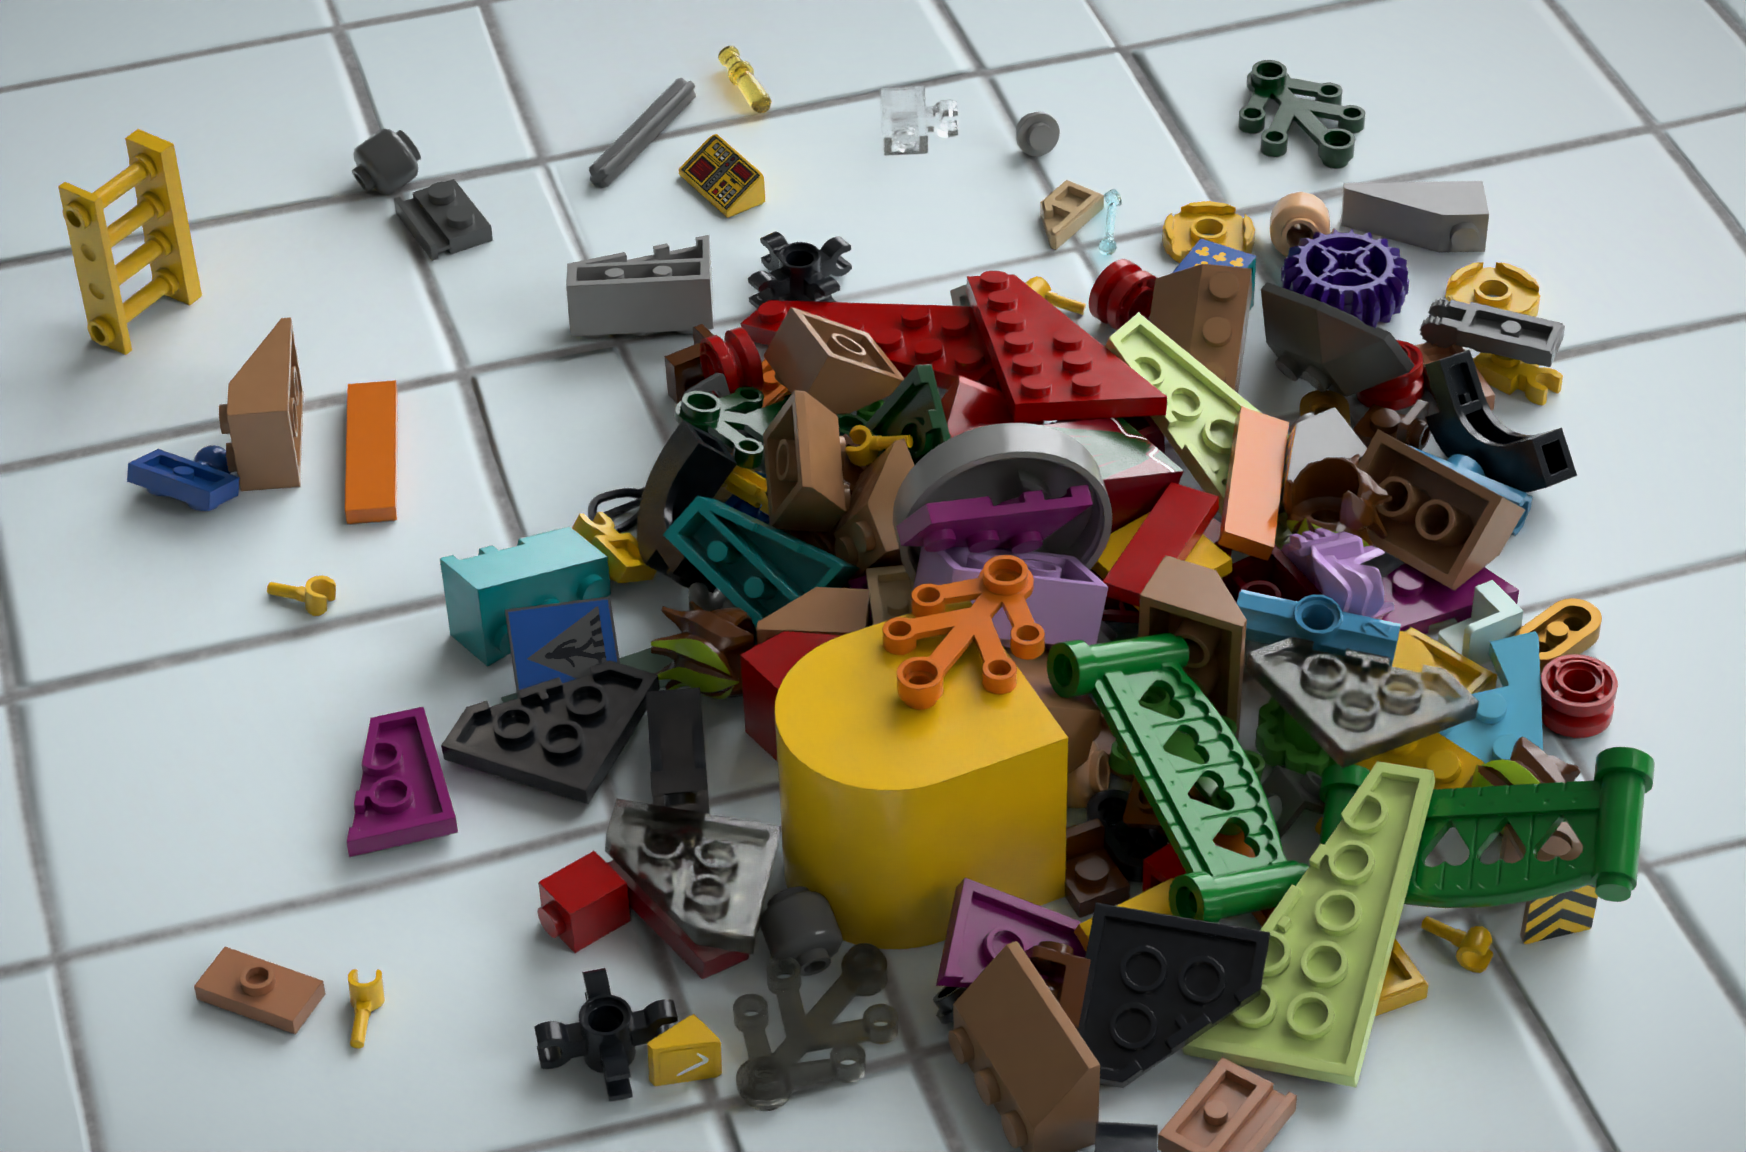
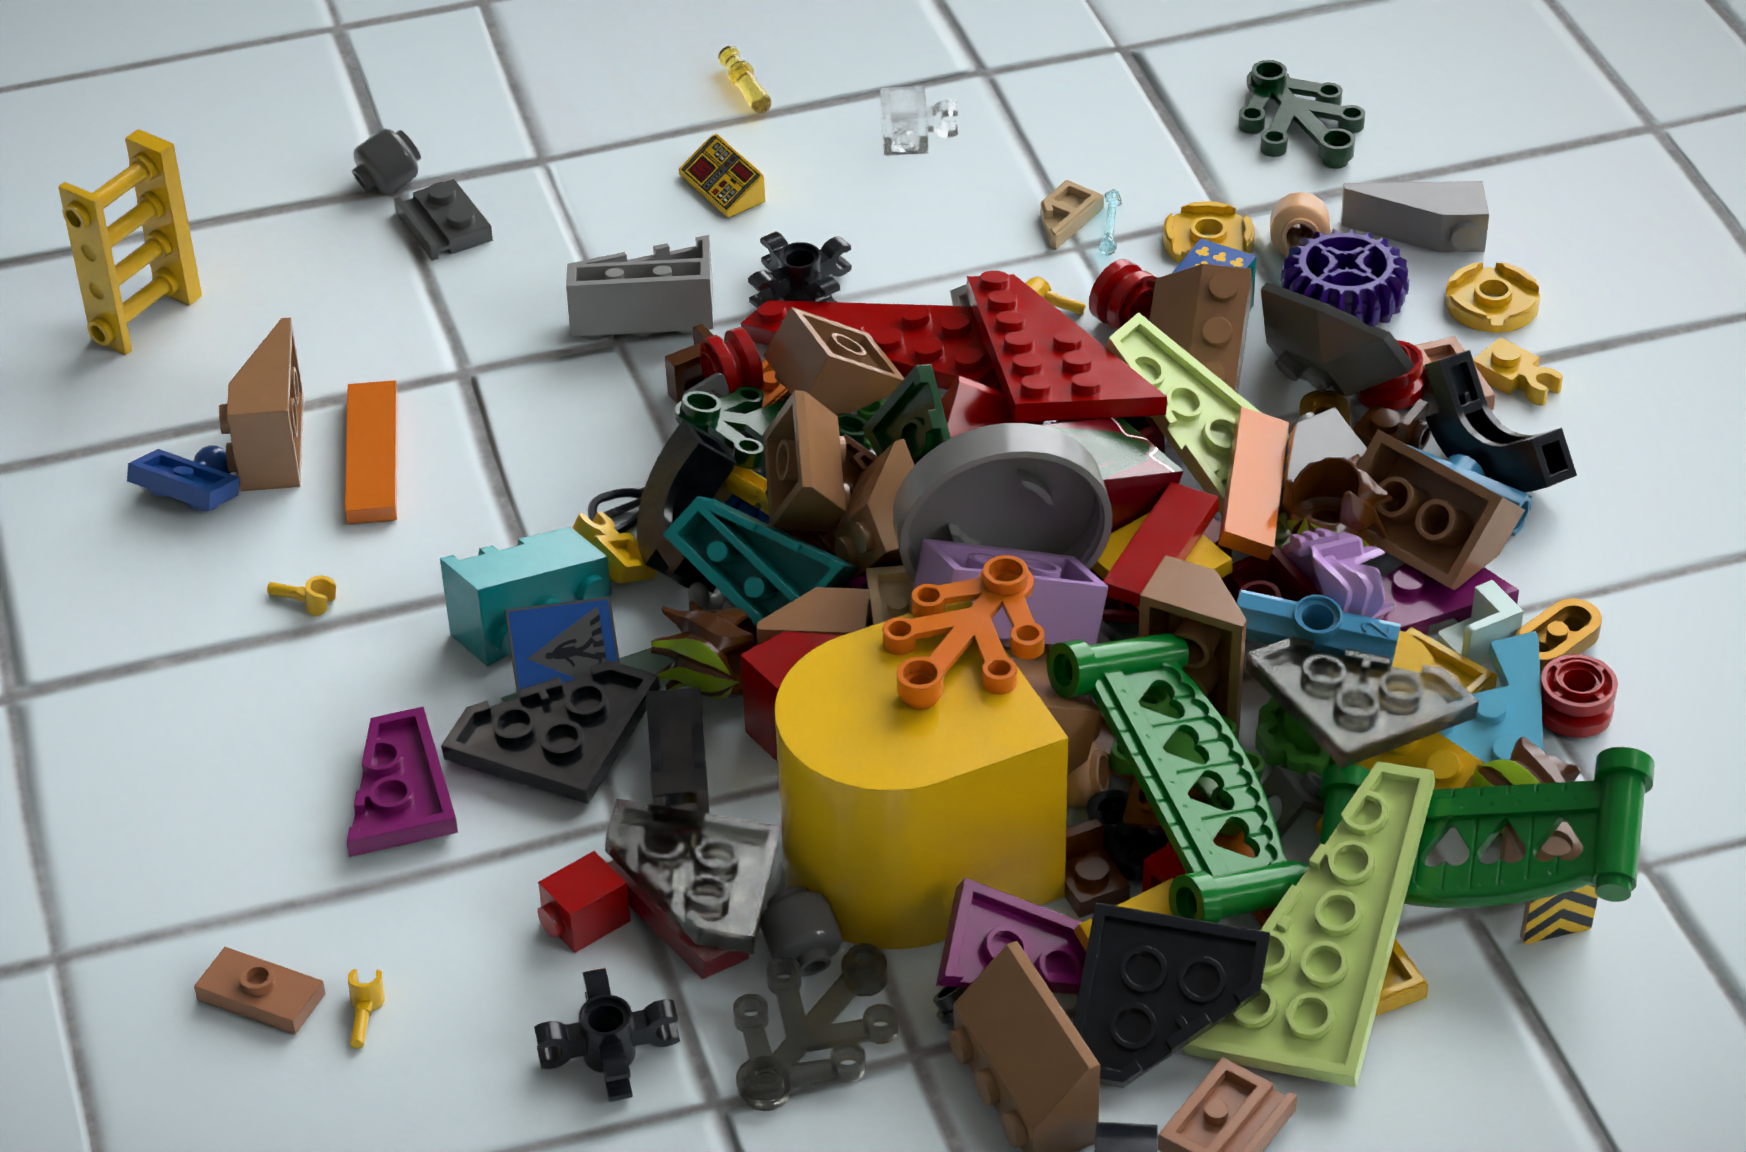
(642, 132): dark grey axle -> none
(684, 1053): yellow slope -> none
(870, 445): yellow hand -> none
(981, 527): magenta wing -> none
(1037, 133): light grey plate -> none
(1065, 974): reddish brown bracket -> none
(1473, 945): yellow hand -> none
(1493, 331): dark grey hinge -> none

